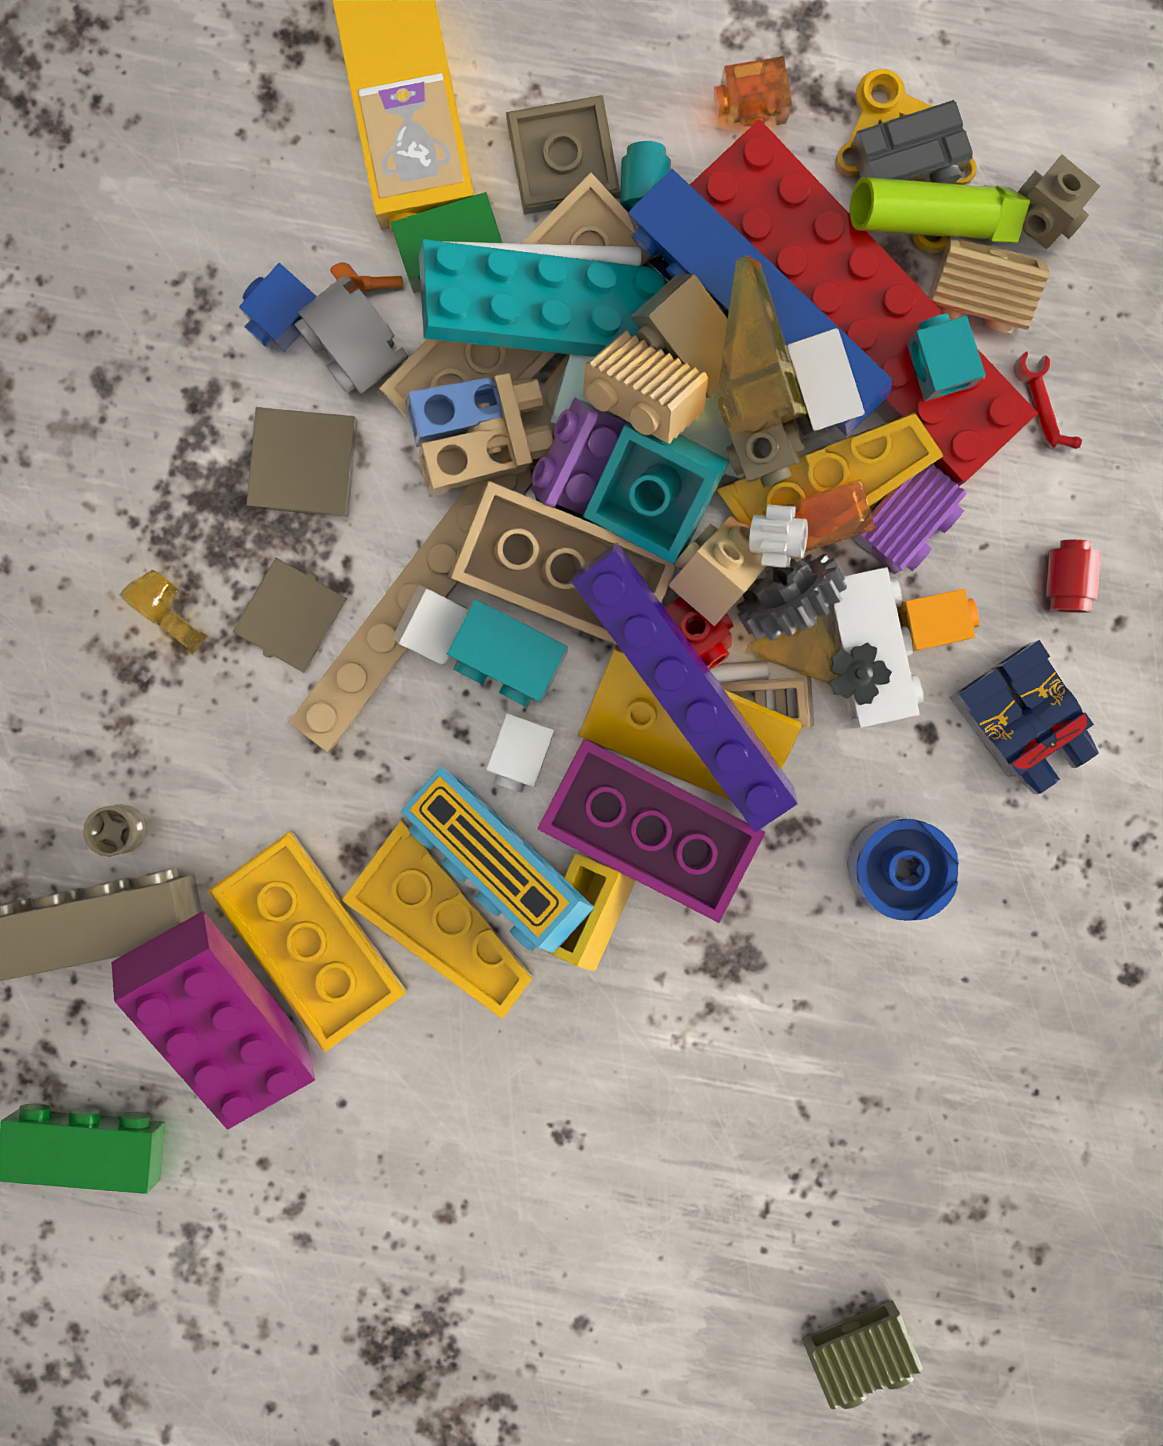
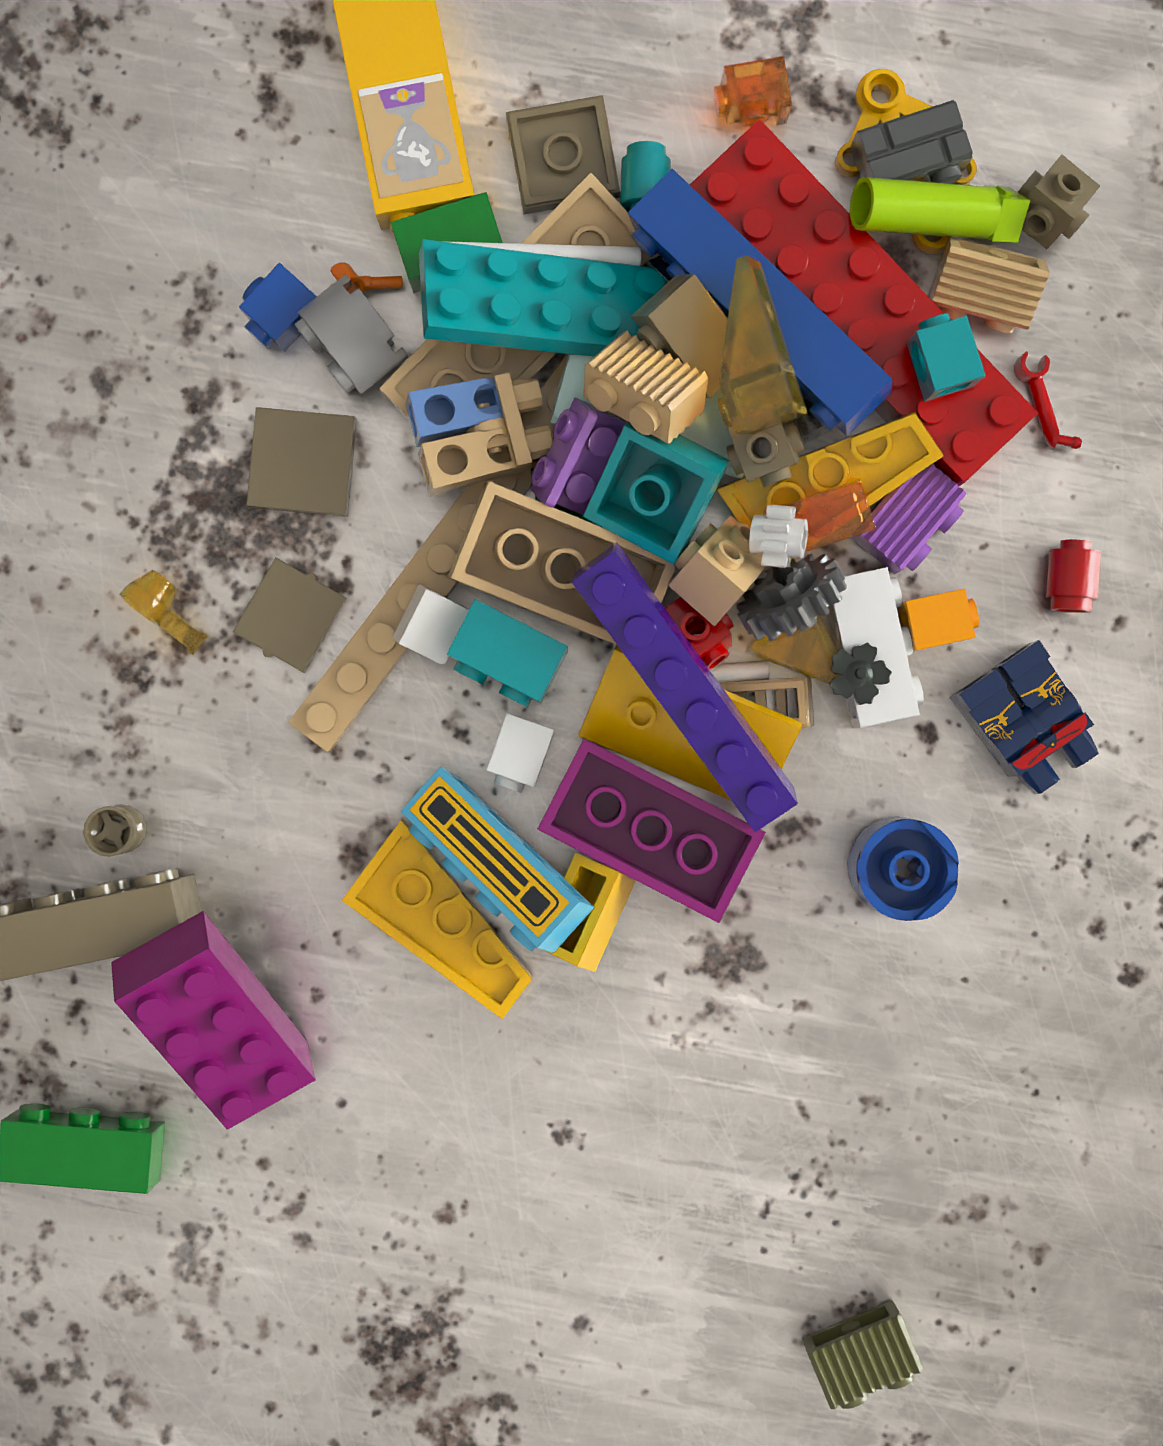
(307, 941): yellow plate -> none
(825, 379): white sticker -> none

